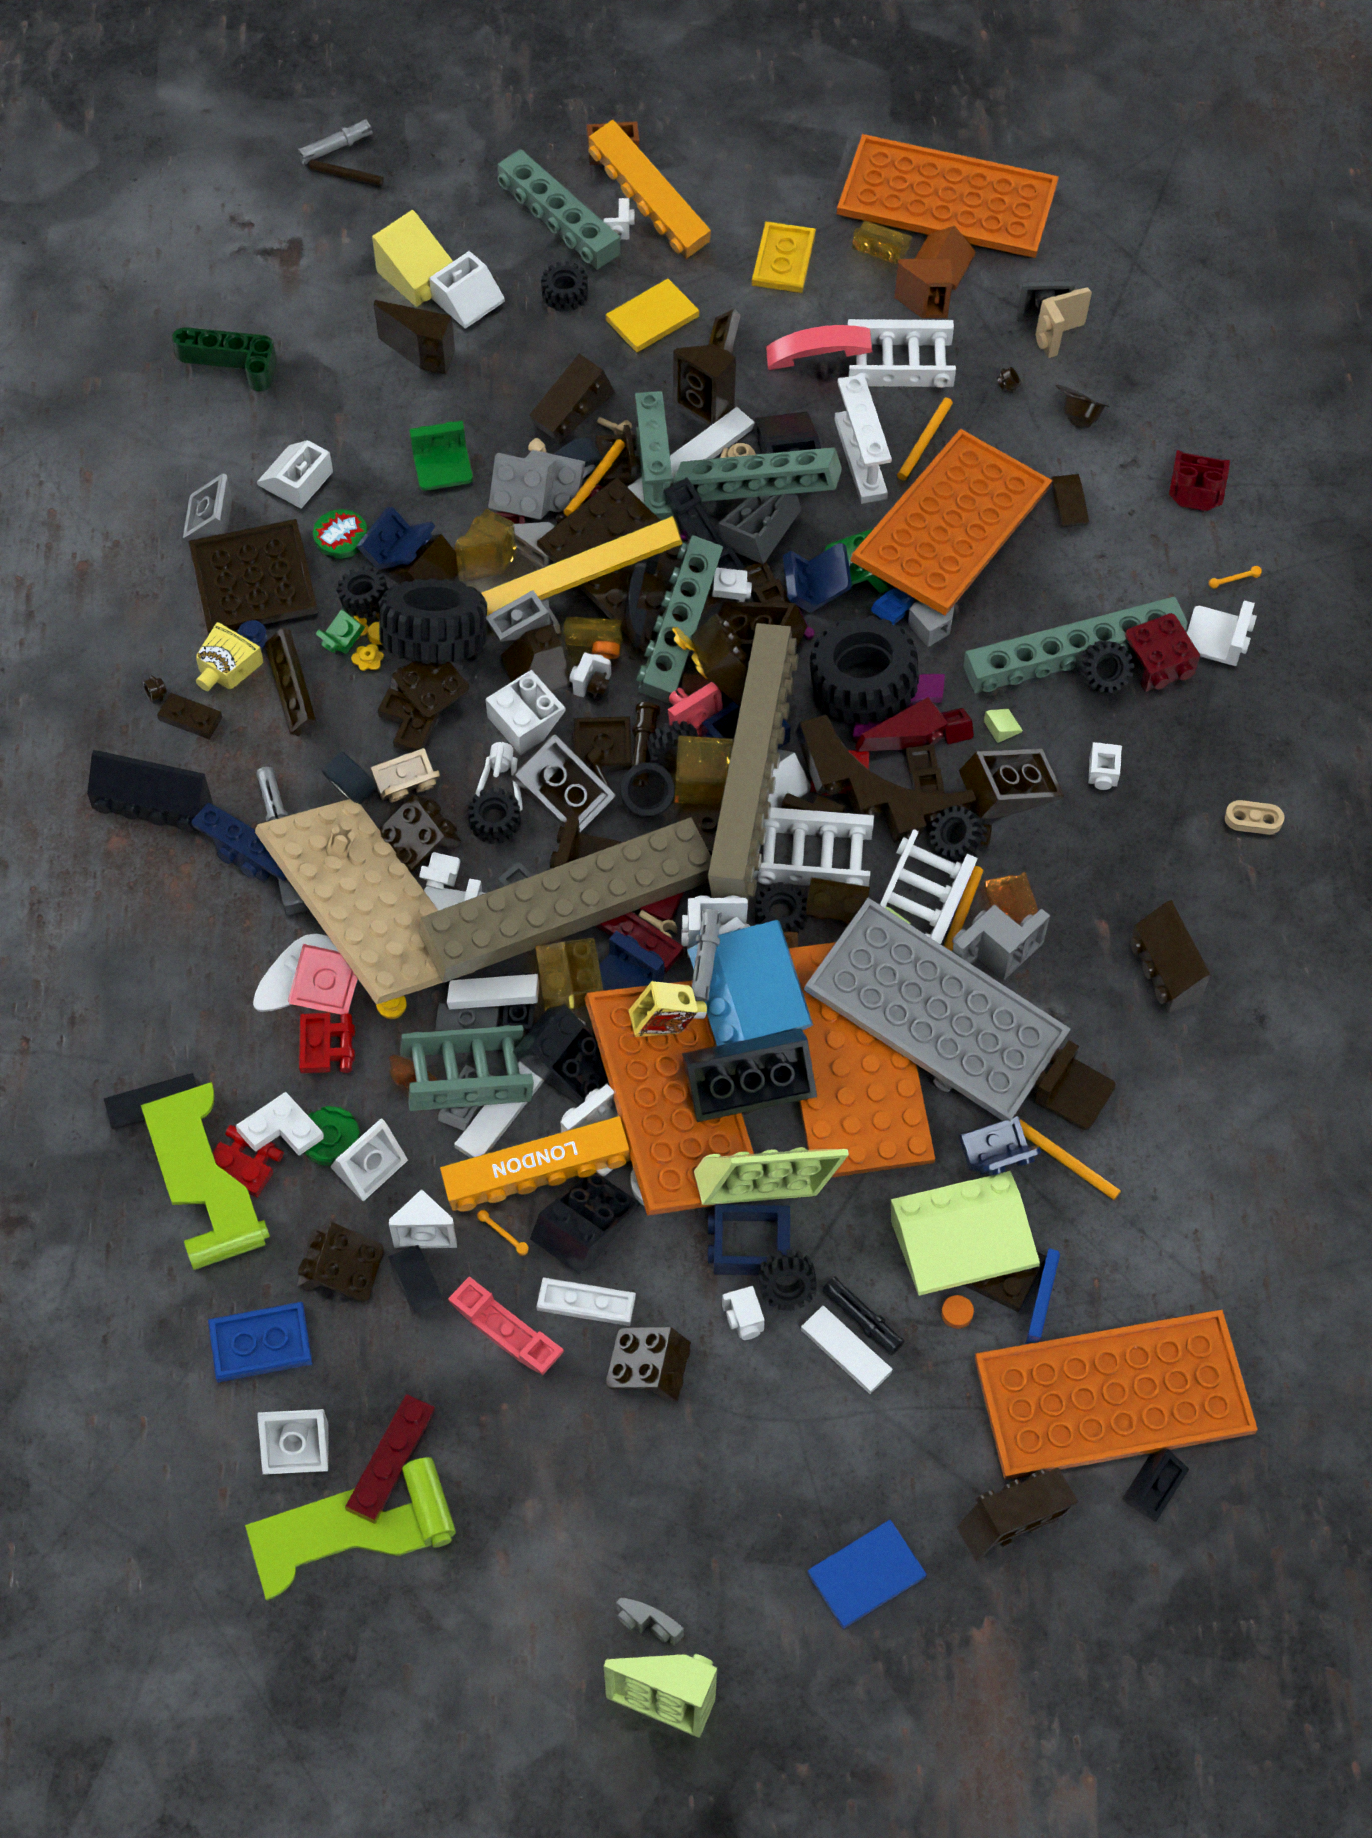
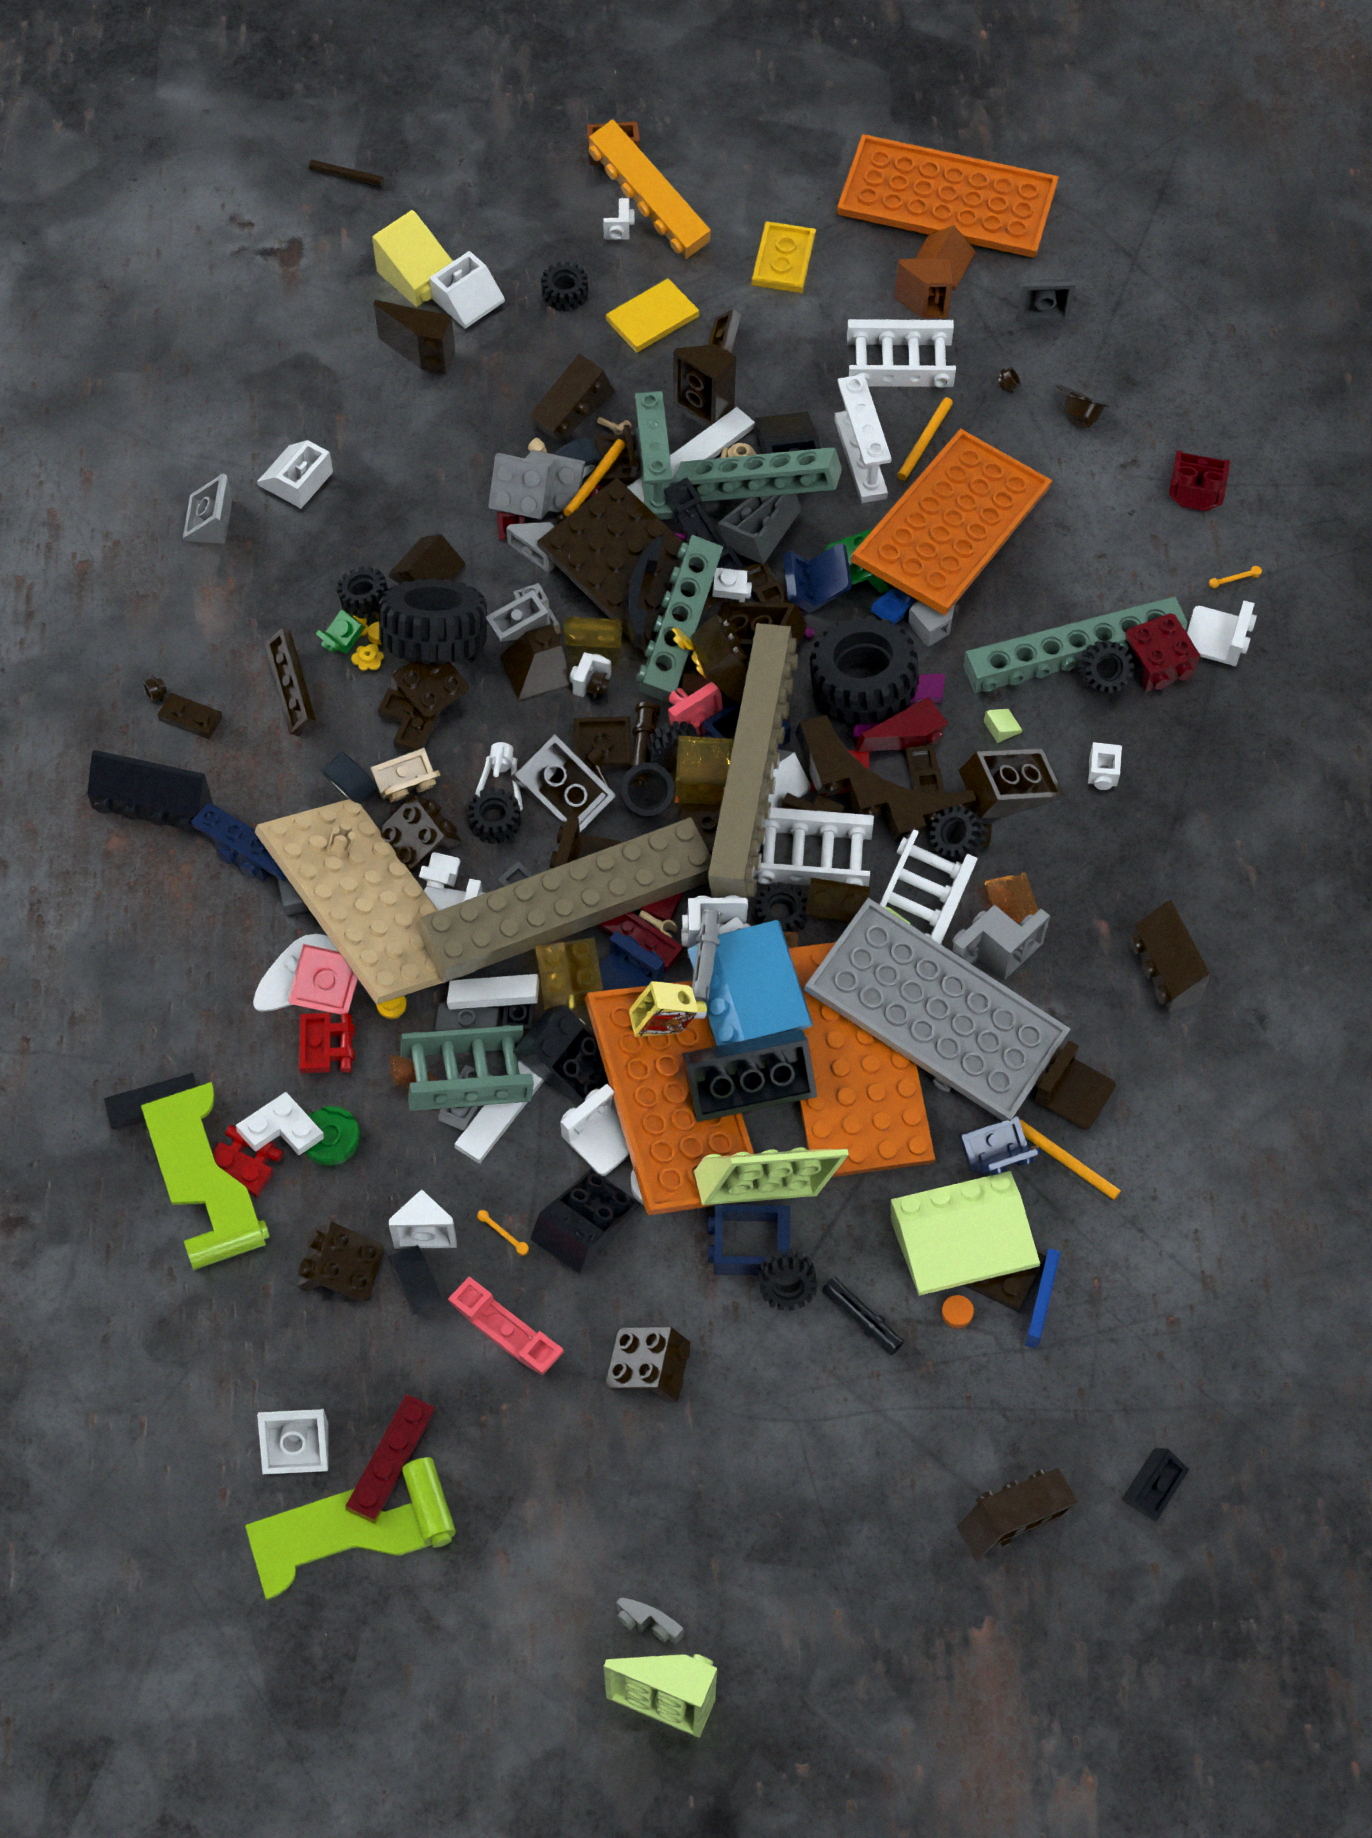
(226, 658): light yellow torso -> none
(228, 349): dark green beam -> none
(253, 575): dark brown plate -> none
(254, 632): dark blue wheel -> none
(260, 1342): blue tile -> none
(267, 781): light grey pin -> none
(339, 533): tile -> none
(343, 138): light grey pin -> none
(370, 1160): white slope -> none
(393, 540): dark blue bracket -> none
(441, 455): green bracket -> none
(486, 547): clear yellow slope -> none
(524, 711): white slope -> none
(535, 1164): light orange brick -> none
(559, 209): sand green brick -> none
(586, 1301): white tile -> none
(588, 564): yellow tile -> none
(606, 649): orange tile -> none
(744, 1312): white brick -> none
(818, 341): coral slope -> none
(846, 1349): white tile -> none
(866, 1574): blue tile -> none
(881, 242): clear yellow bracket -> none
(959, 726): dark red slope -> none
(964, 906): light orange bar -> none
(1059, 315): tan bracket -> none
(1070, 500): dark brown slope -> none
(1114, 1394): orange plate -> none
(1253, 817): tan plate -> none

